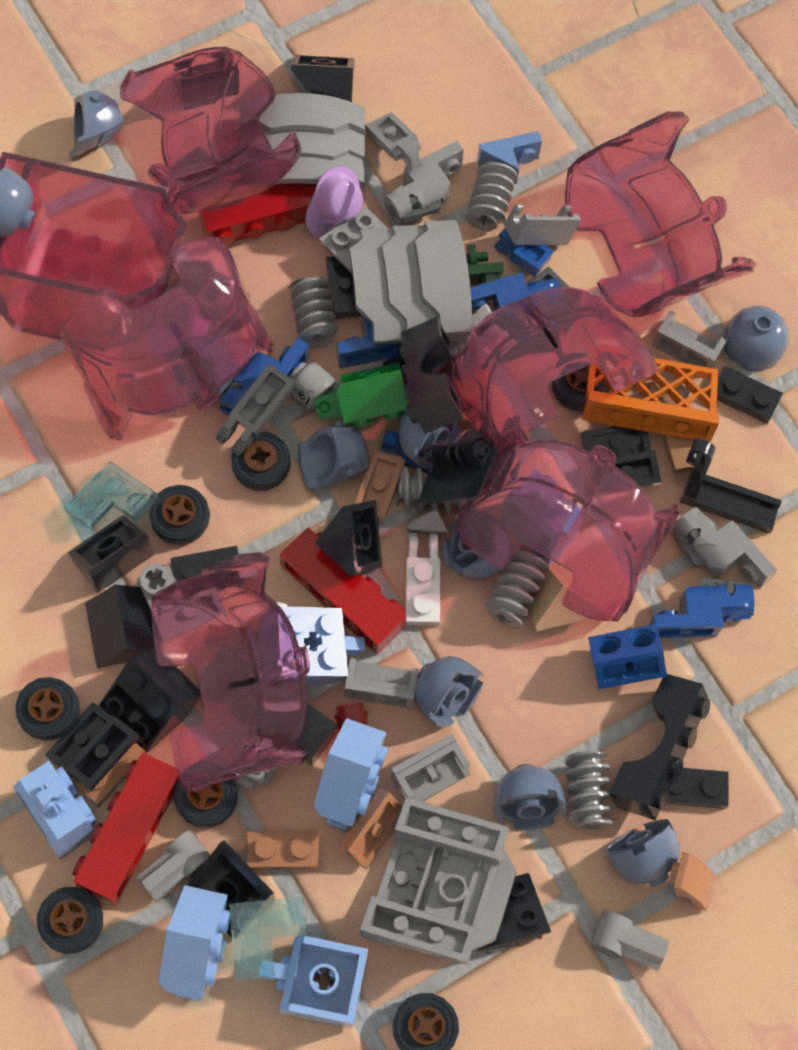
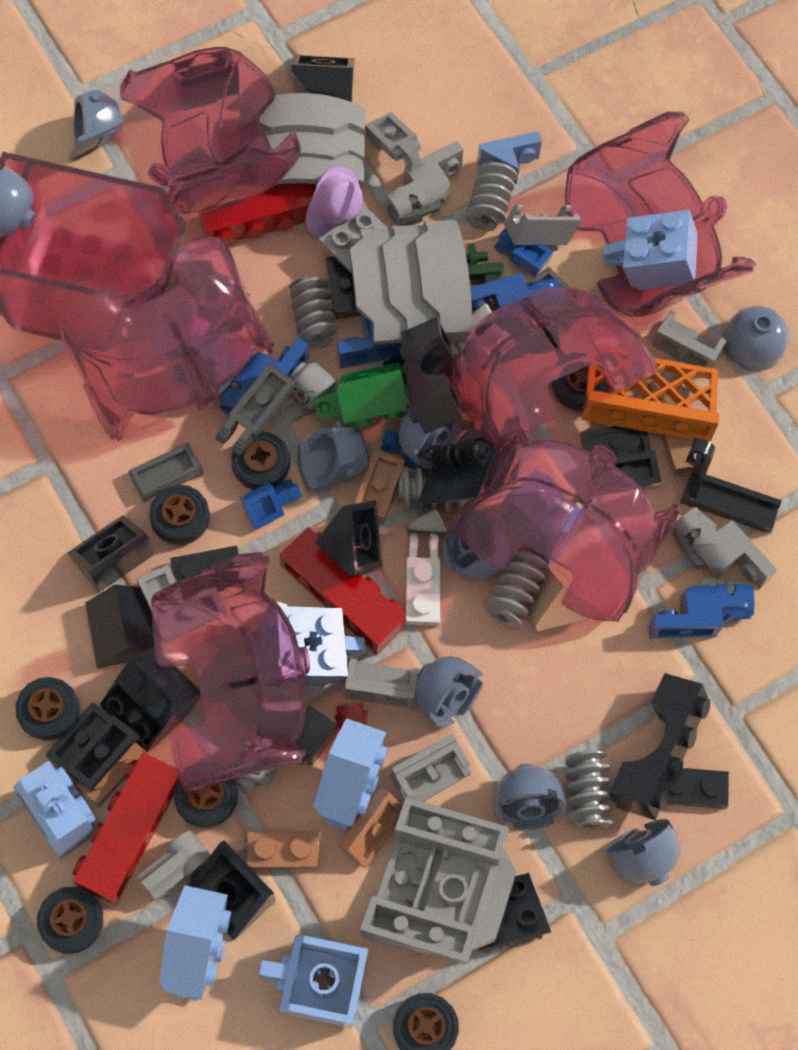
(111, 489): clear light blue plate -> none
(144, 582): light grey bush -> none
(165, 471): none -> dark grey tile
(255, 926): clear light blue plate -> none
(265, 503): none -> blue plate
(619, 937): light grey piece -> none
(627, 656): blue brick -> none
(656, 250): none -> light blue hinge
(692, 880): nougat slope -> none
(747, 394): black plate -> none

